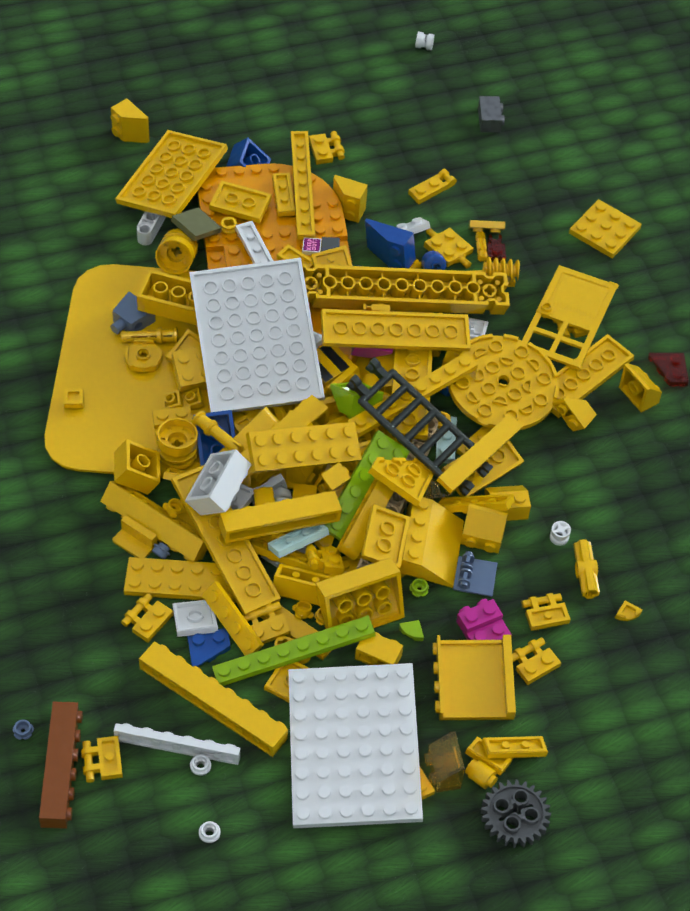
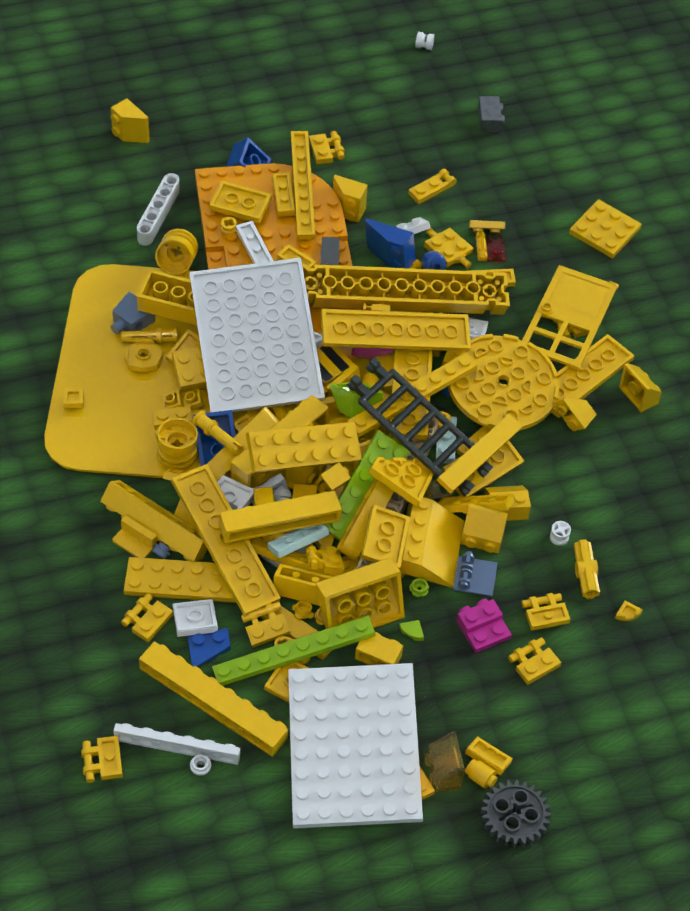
(20, 725): sand blue plate -> none
(60, 765): dark orange brick -> none
(136, 467): yellow brick -> none
(171, 174): yellow plate -> none
(177, 505): yellow plate -> none
(196, 224): olive tile -> none
(209, 826): white plate -> none
(218, 482): white brick -> none
(232, 619): yellow plate -> none
(311, 246): tile -> none
(333, 256): yellow plate -> none
(474, 679): yellow panel -> none
(511, 269): yellow piece -> none
(514, 747): yellow tile -> none
(671, 367): clear red wing -> none

